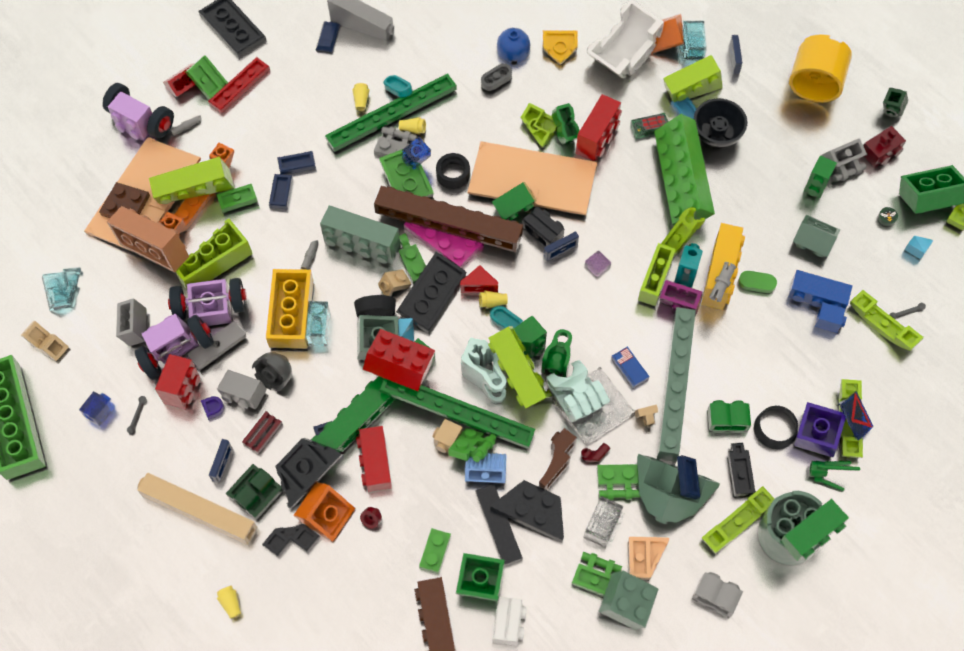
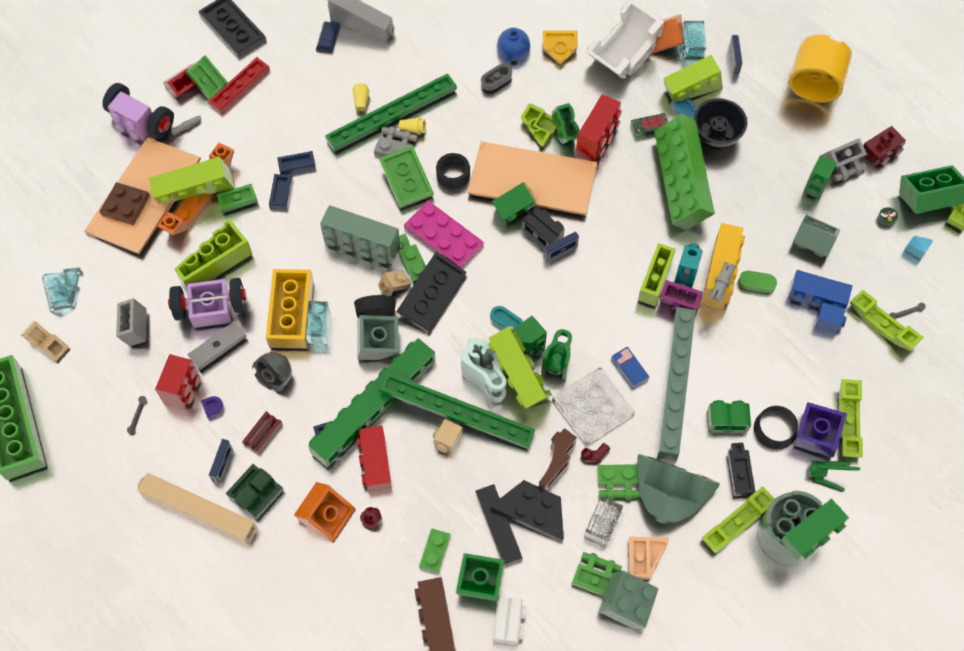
(96, 408): clear blue brick -> none
(148, 238): nougat brick -> none
(173, 338): brick -> none
(229, 601): light yellow cone -> none
(241, 389): light grey brick -> none
(282, 537): black tile -> none
(304, 468): black wing -> none
(309, 255): light grey piece -> none
(397, 86): teal tile -> none
(398, 359): red brick -> none
(406, 328): medium azure slope -> none
(416, 153): clear blue brick -> none
(448, 218): reddish brown brick -> none
(472, 444): bright green plate -> none
(478, 281): red slope -> none
(490, 469): light blue brick -> none
(492, 299): light yellow cone -> none
(577, 393): light aqua piece -> none
(597, 263): clear purple tile -> none
(647, 414): tan tile -> none
(683, 230): lime plate -> none
(688, 477): dark blue tile -> none
(718, 594): light grey brick -> none
(856, 415): clear blue piece -> none
(895, 102): dark green brick -> none

